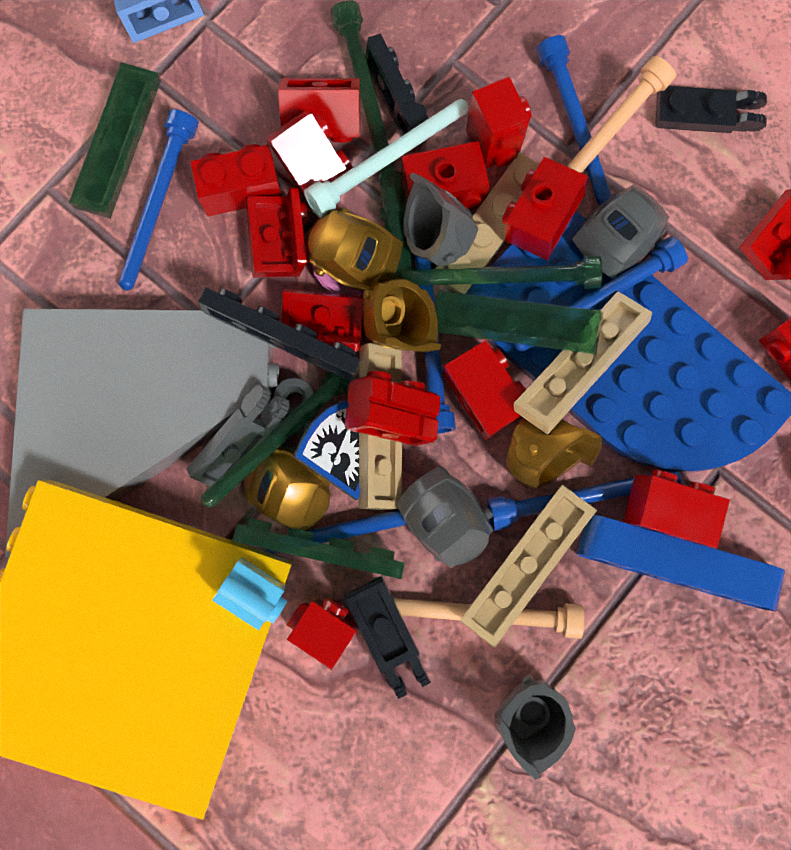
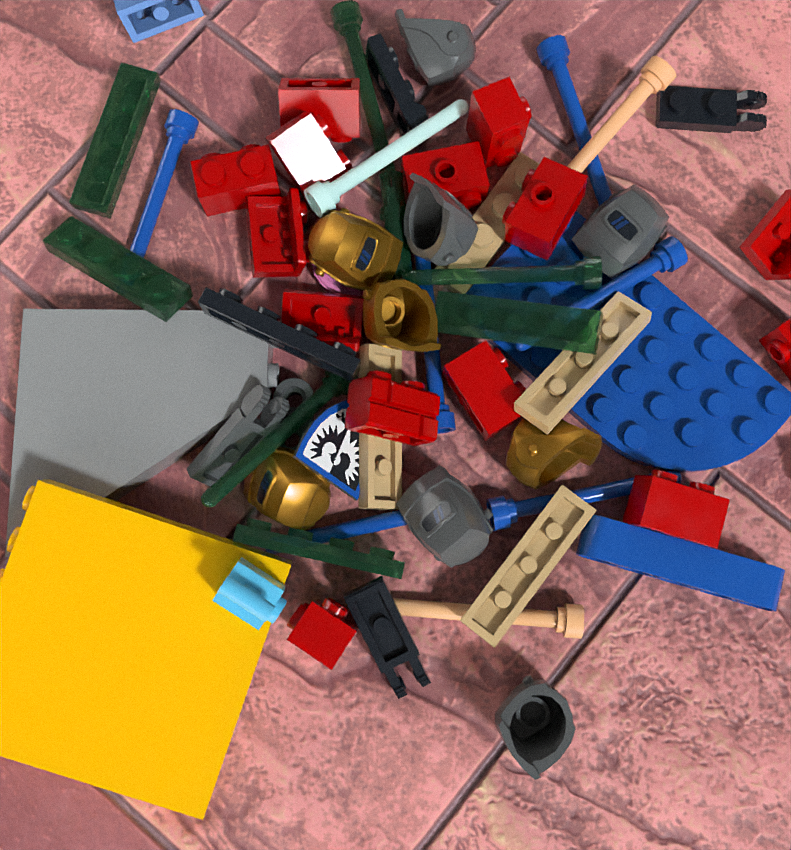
(118, 268): none -> clear green plate
(437, 47): none -> dark grey helmet

